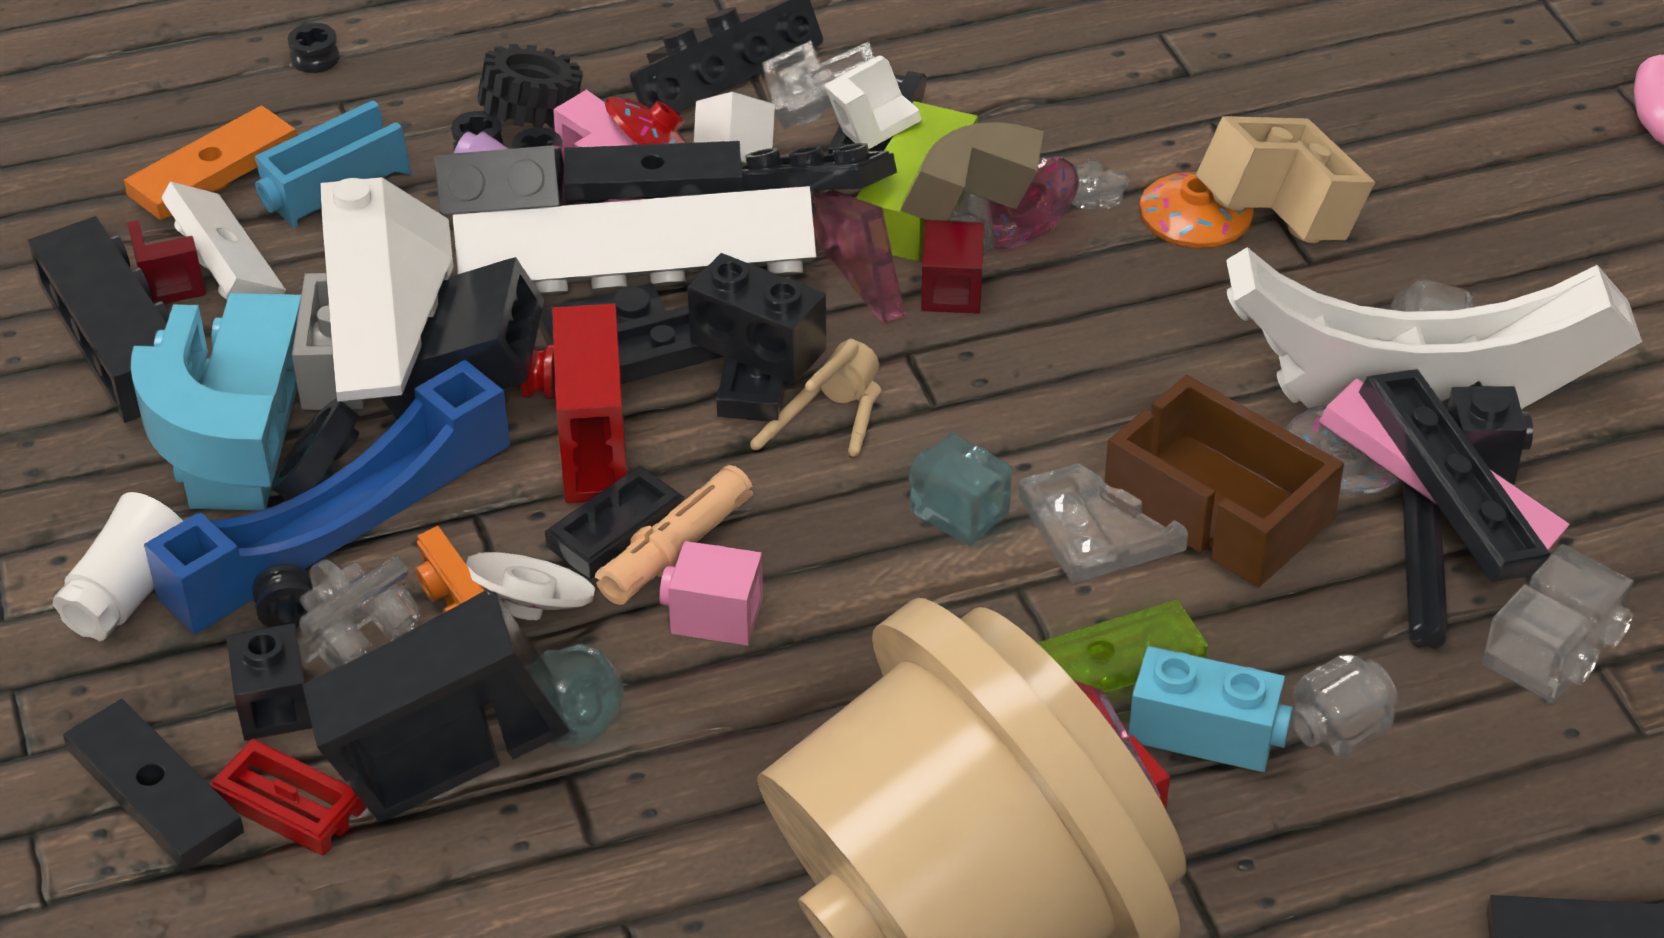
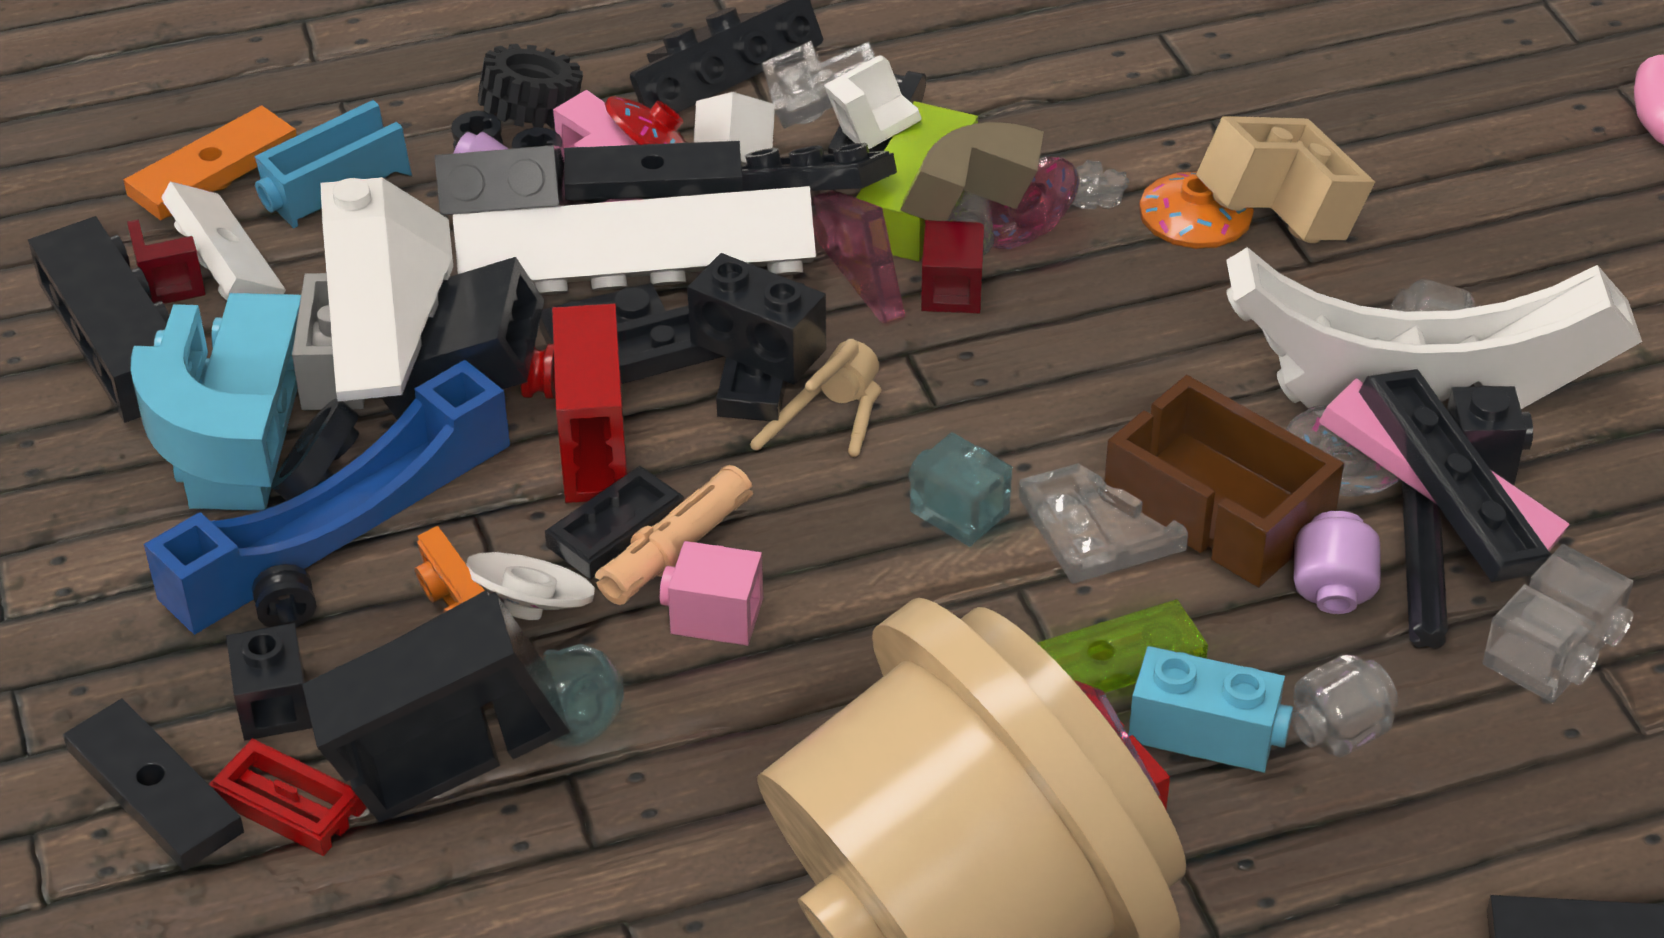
(115, 569): white plant -> none
(313, 47): black bush -> none
(349, 600): clear hips -> none
(1337, 562): none -> lavender head

